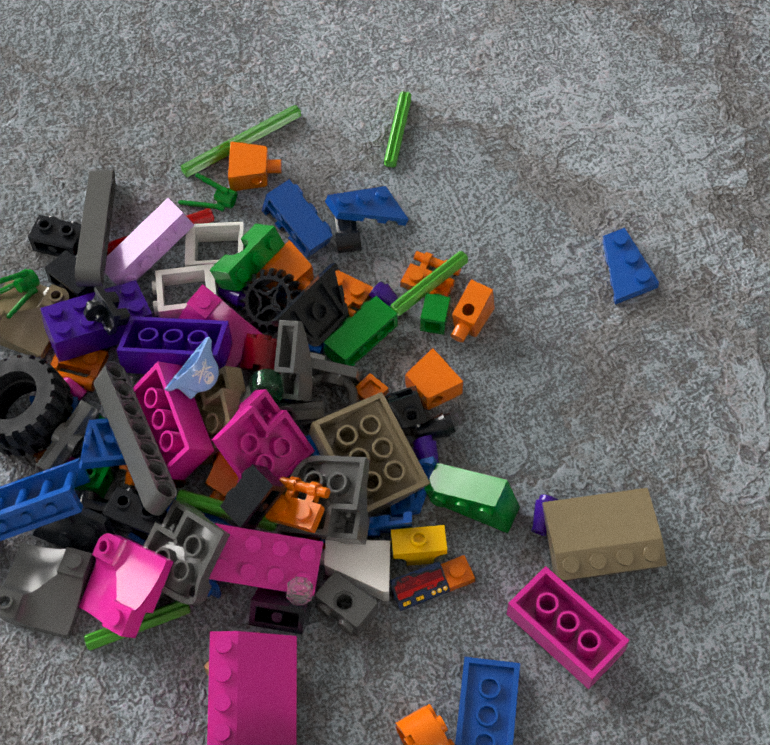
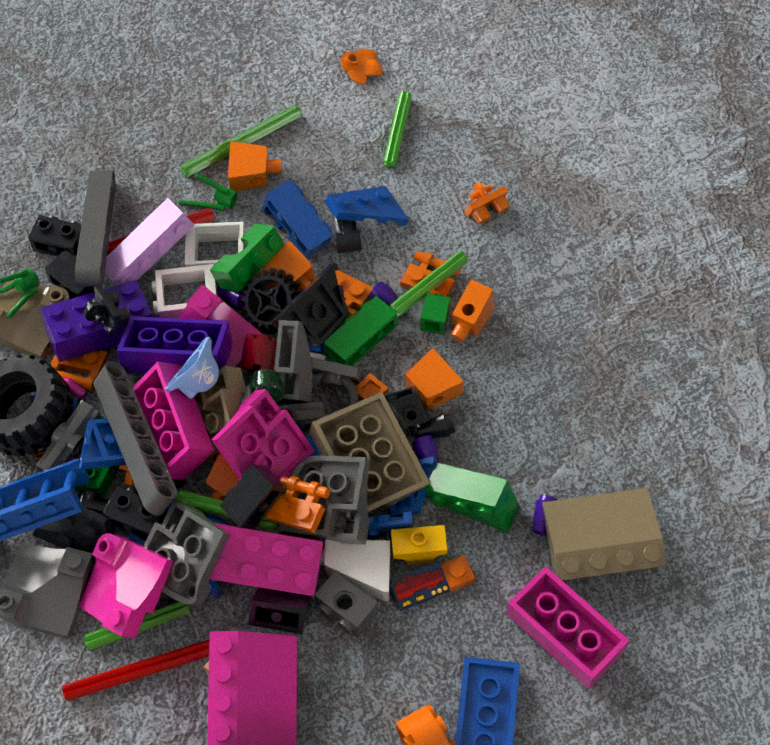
(136, 670): none -> red axle
(299, 591): clear tile -> none
(361, 64): none -> orange plate
(478, 208): none -> orange hips
(627, 267): blue wing -> none

